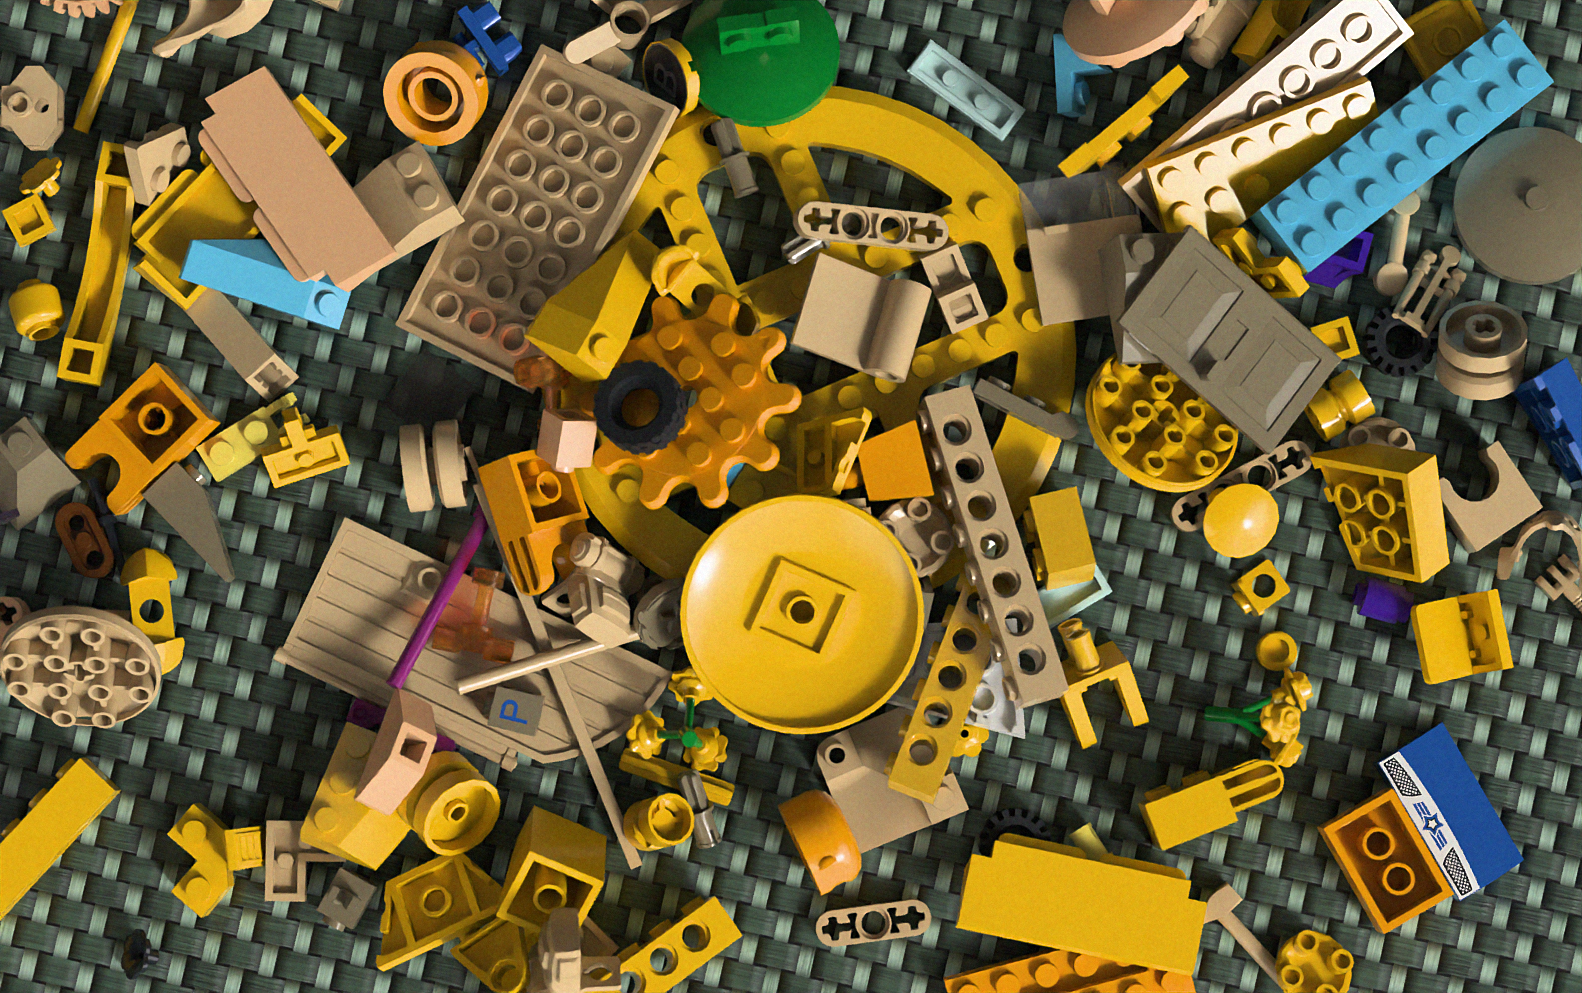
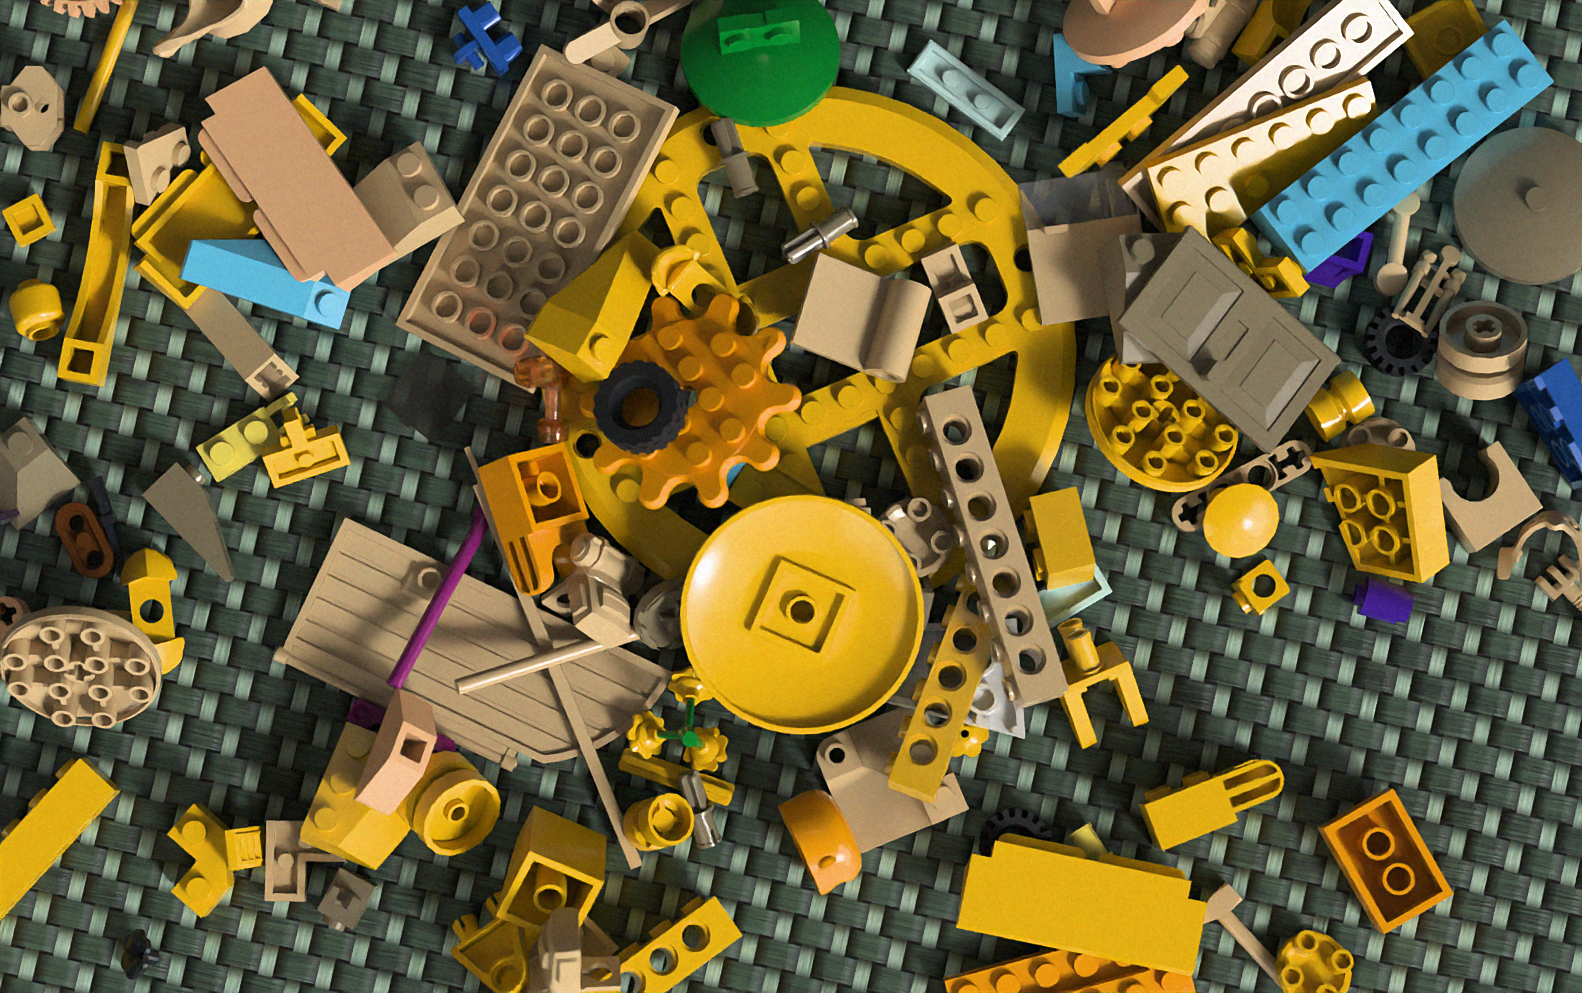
(42, 177): yellow plant -> none
(131, 436): light orange brick -> none
(417, 110): light orange piece -> none
(431, 466): tan wheel -> none
(434, 907): yellow wing -> none
(475, 635): clear orange bar -> none
(513, 709): dark tan brick -> none
(566, 439): light nougat brick -> none
(670, 75): tile -> none
(828, 451): yellow wing -> none
(870, 231): tan beam -> none
(892, 466): light orange torso -> none
(901, 909): tan beam -> none
(1028, 410): dark tan hinge -> none
(1276, 650): yellow tile -> none
(1278, 717): yellow plant -> none
(1338, 337): yellow plate -> none
(1449, 811): blue slope -> none
(1461, 636): yellow bracket -> none

